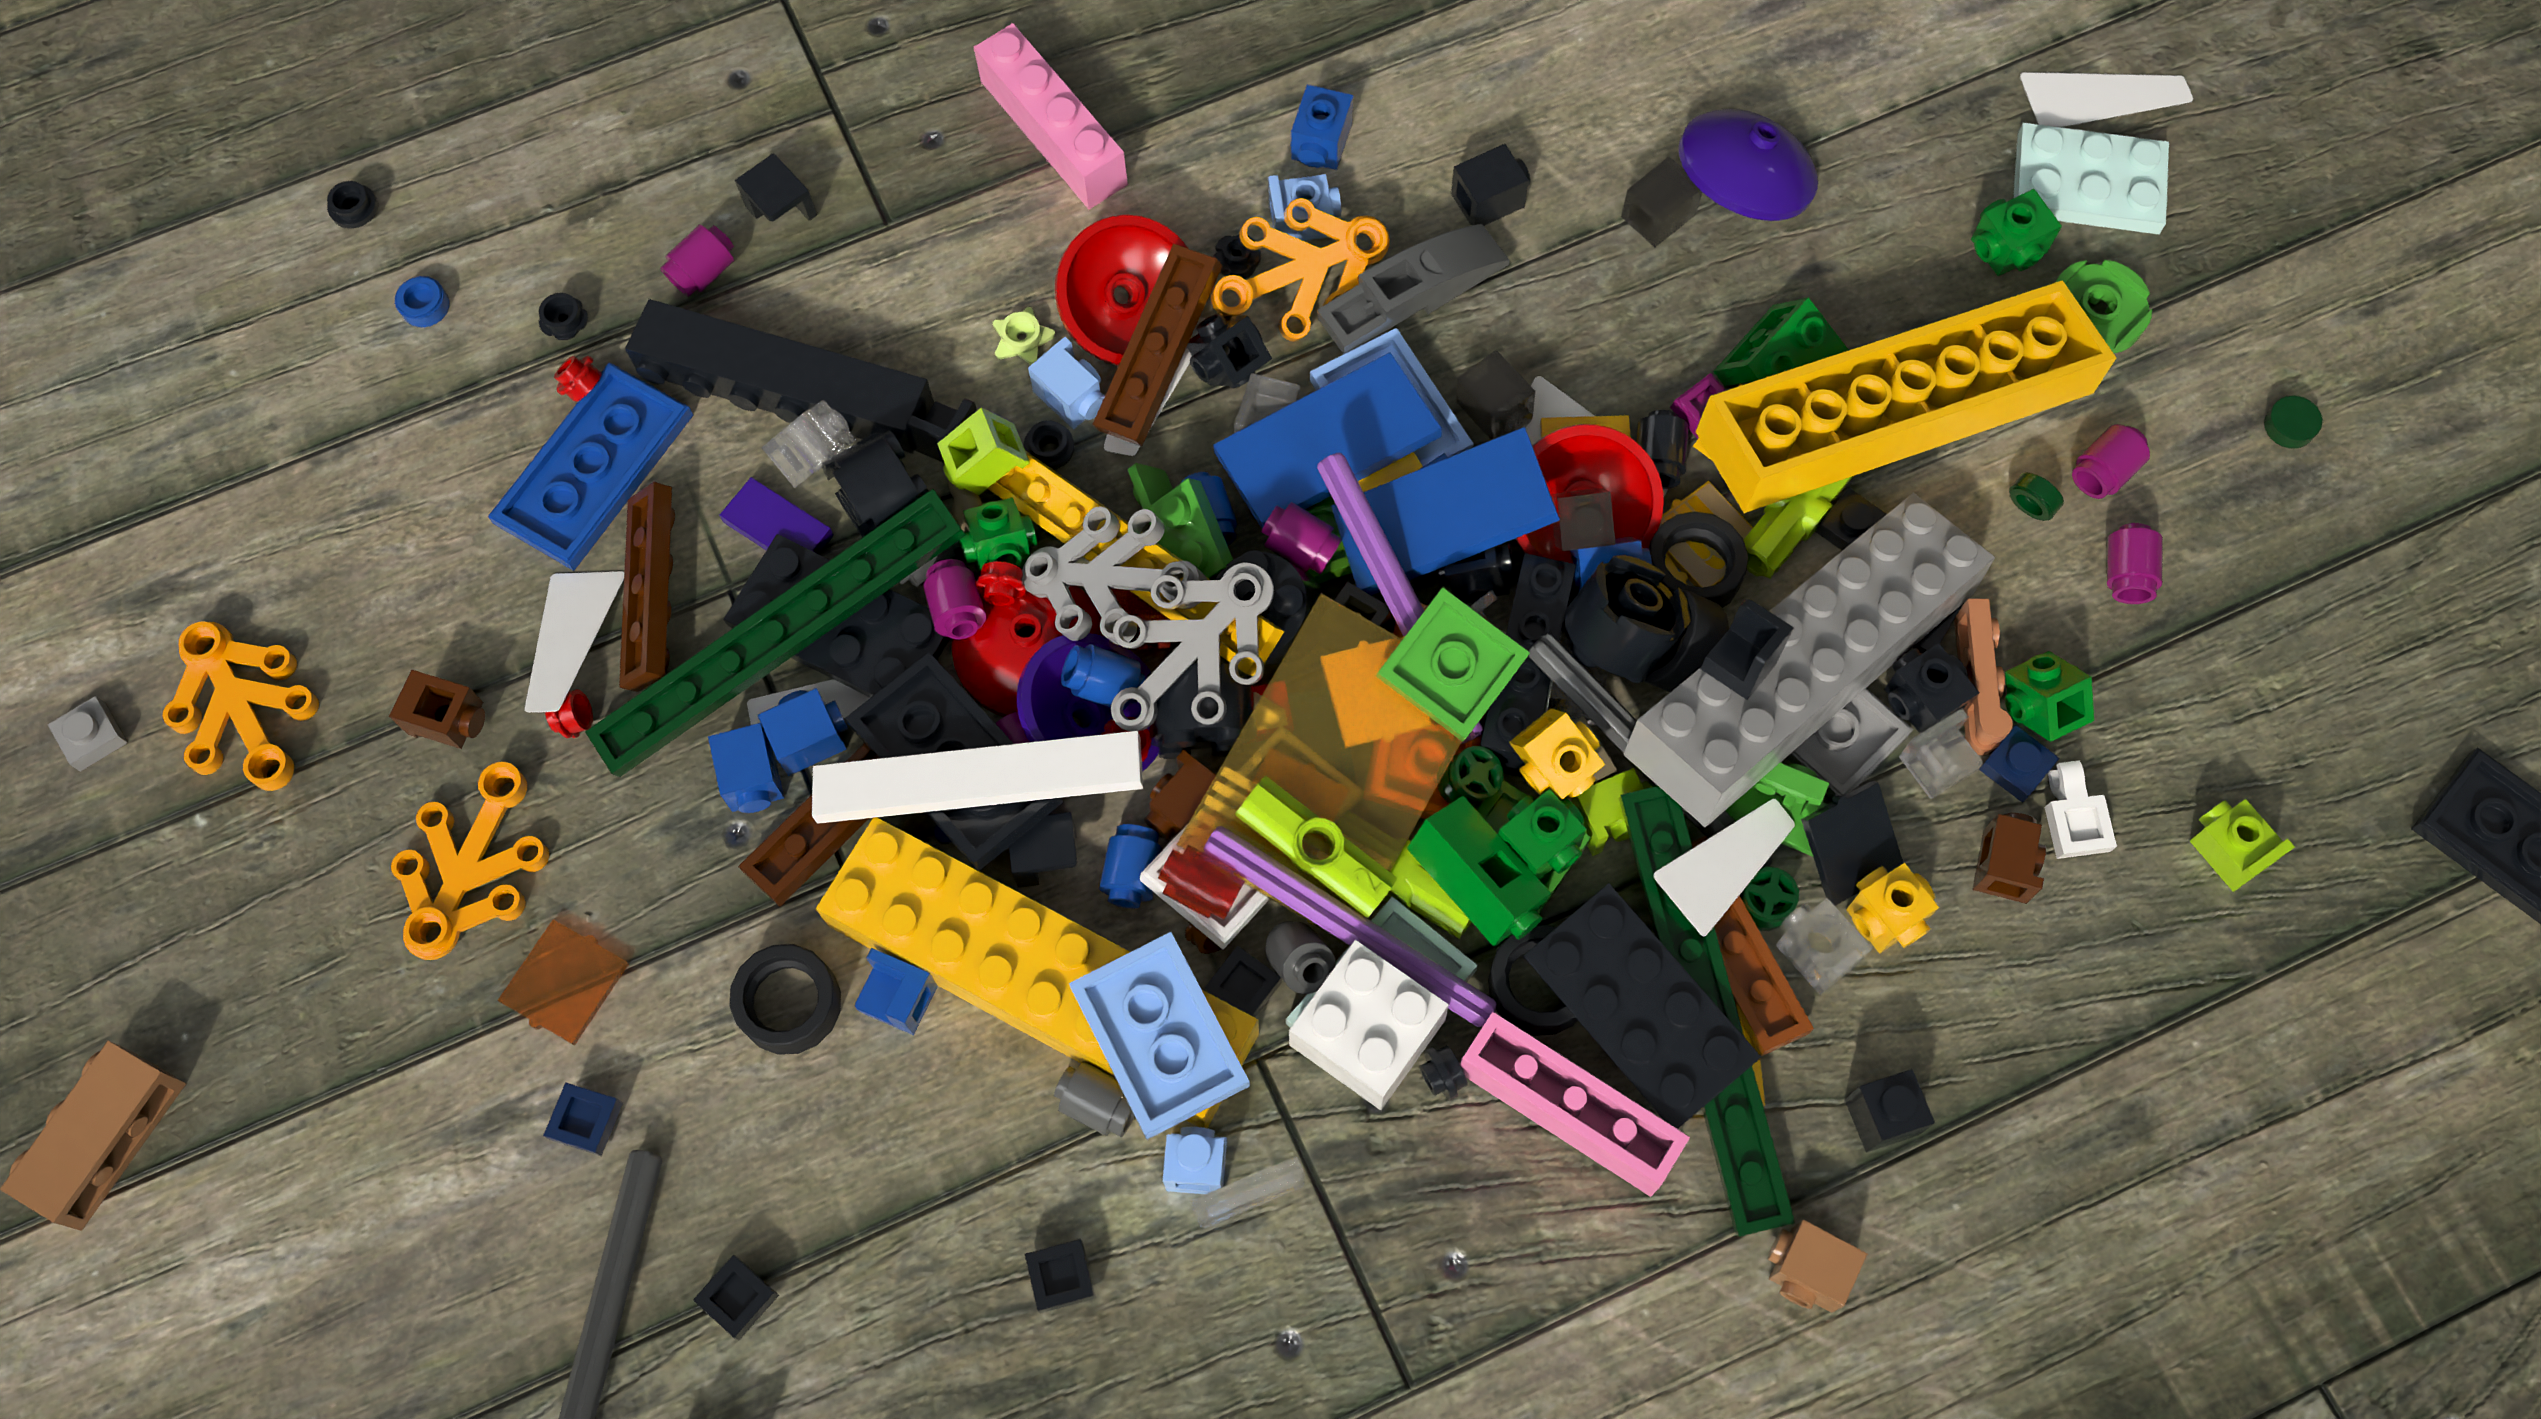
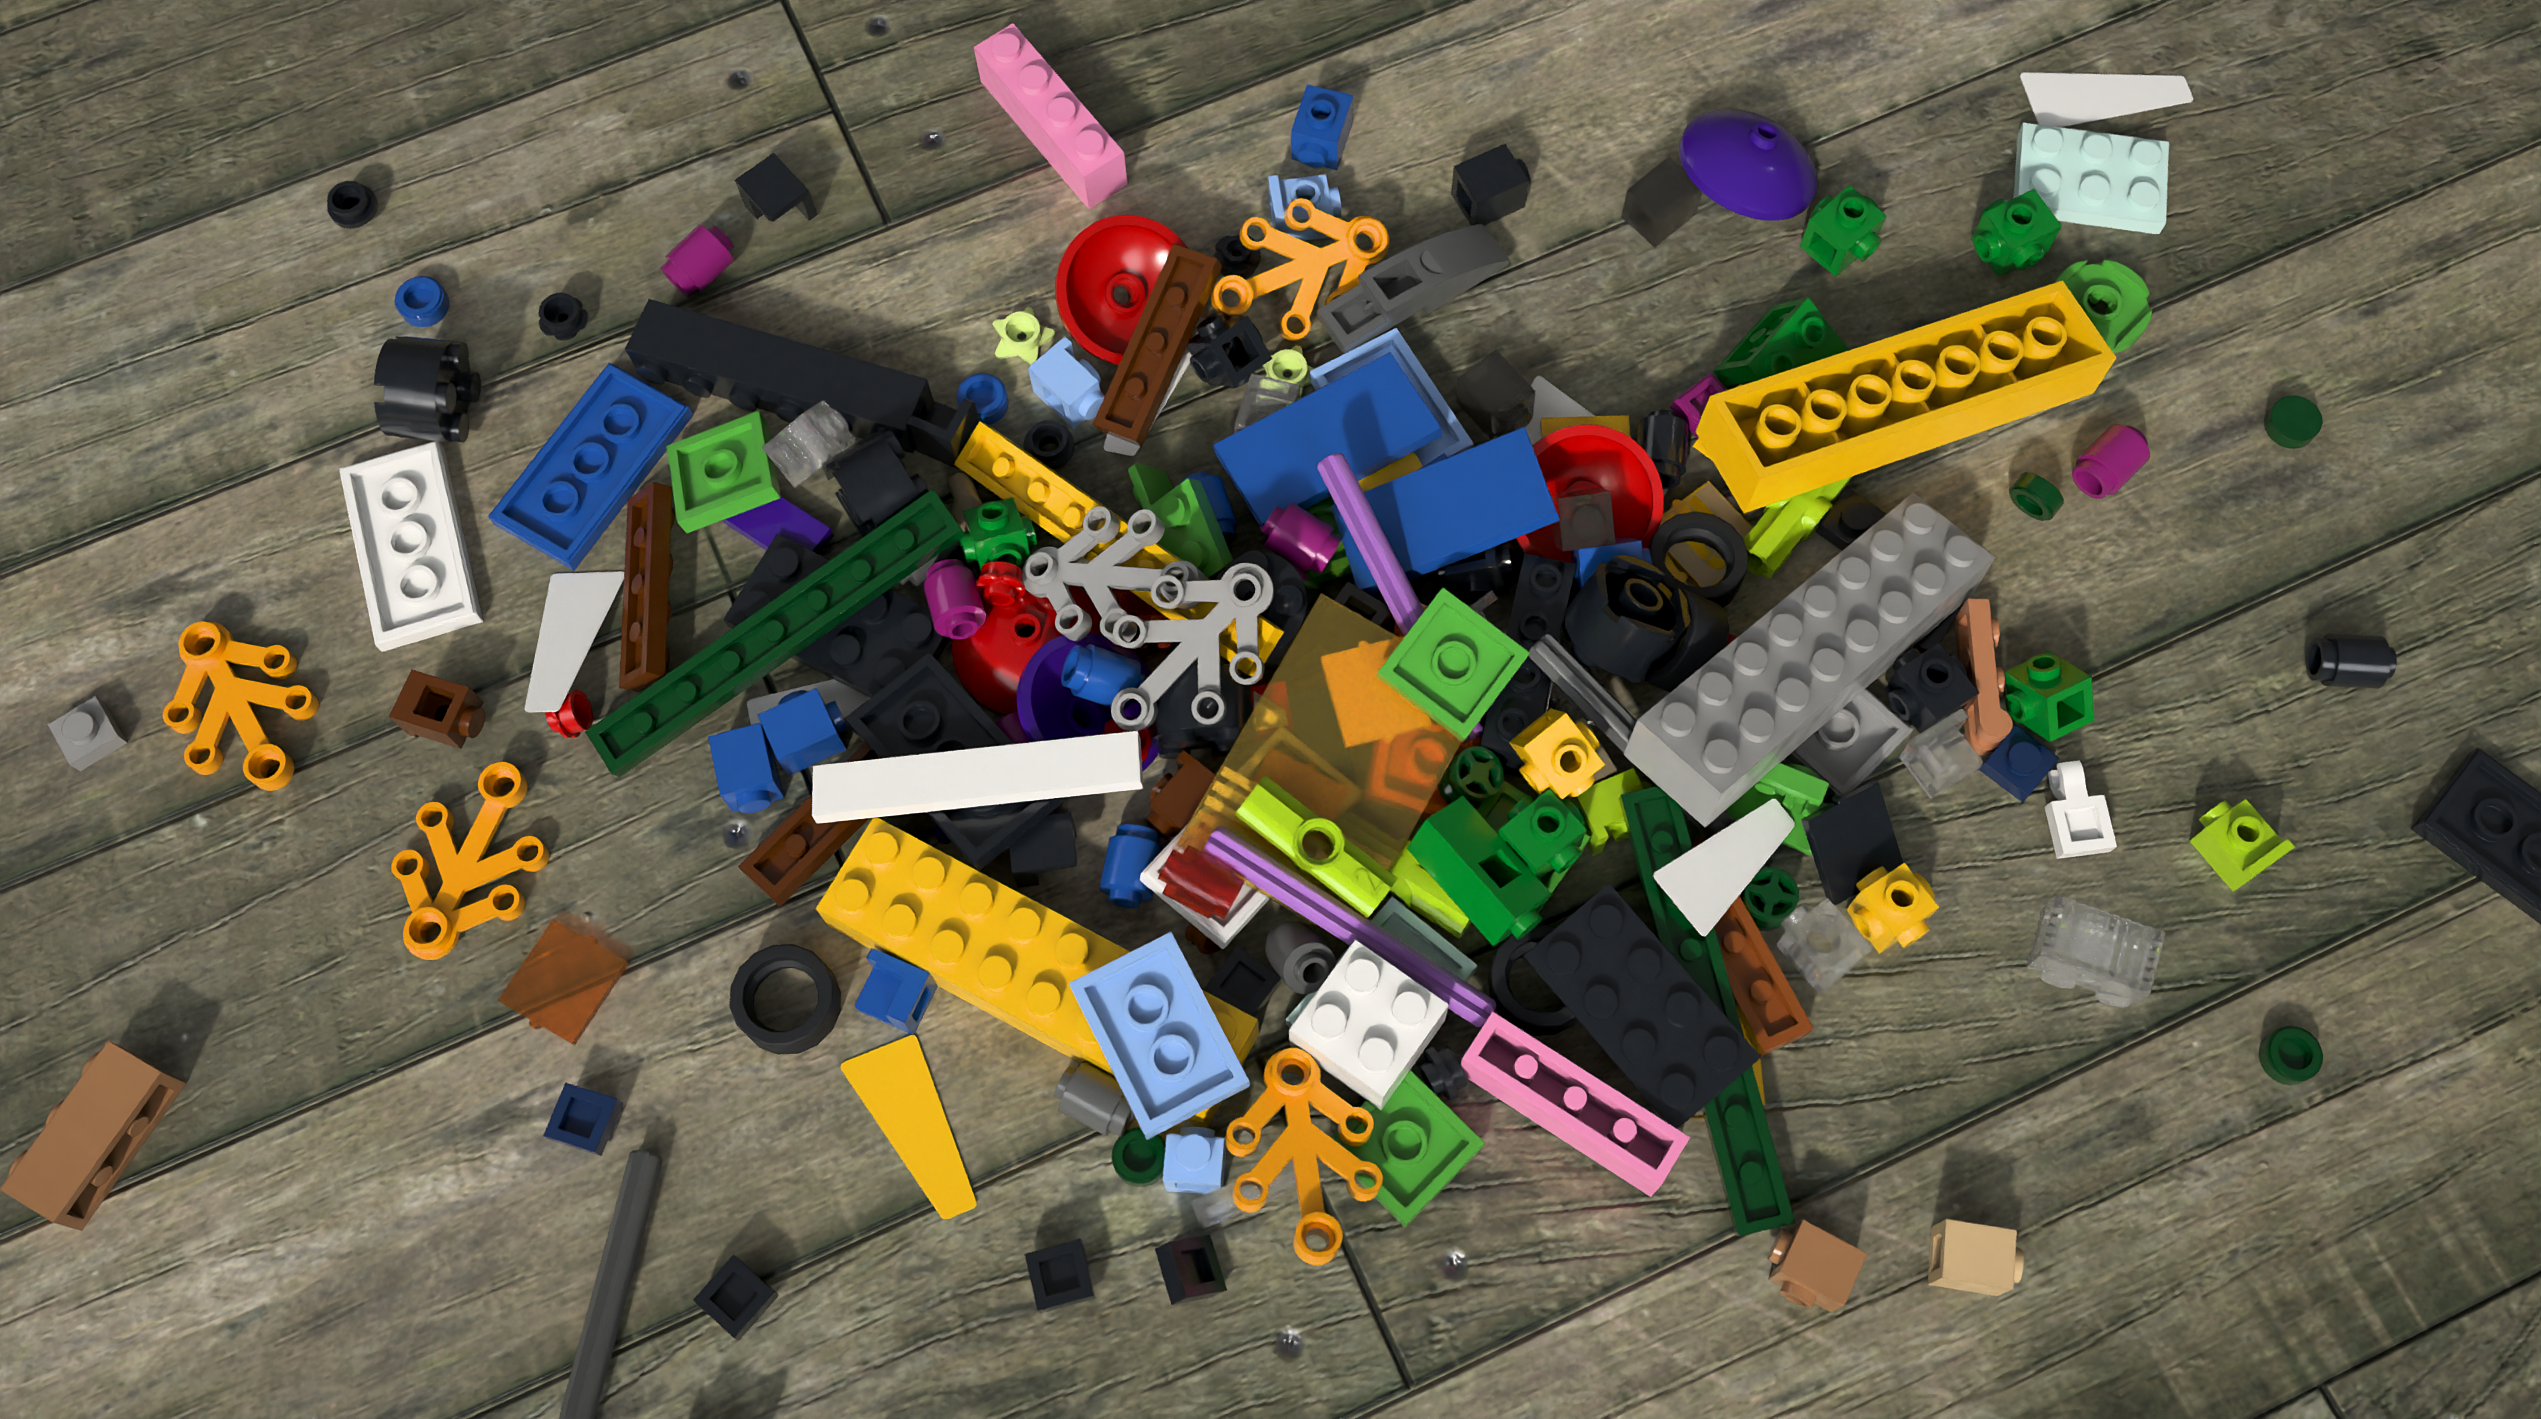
(410, 546): none -> white tile
(425, 389): none -> black brick
(577, 377): red plate -> none
(722, 472): none -> bright green plate
(907, 1108): none -> yellow sticker
(981, 451): lime brick -> none
(987, 393): none -> blue tile
(1138, 1159): none -> dark green tile
(1190, 1269): none -> black plate
(1289, 361): none -> yellowish green plate
(1303, 1145): none -> light orange plant
(1415, 1146): none -> bright green plate
(1748, 649): black panel -> none
(1843, 230): none -> green brick
(1889, 1110): black brick -> none
(1974, 1257): none -> tan brick
(2011, 858): reddish brown brick -> none
(2095, 952): none -> clear brick
(2134, 563): magenta brick -> none
(2290, 1055): none -> dark green tile
(2350, 661): none -> black brick

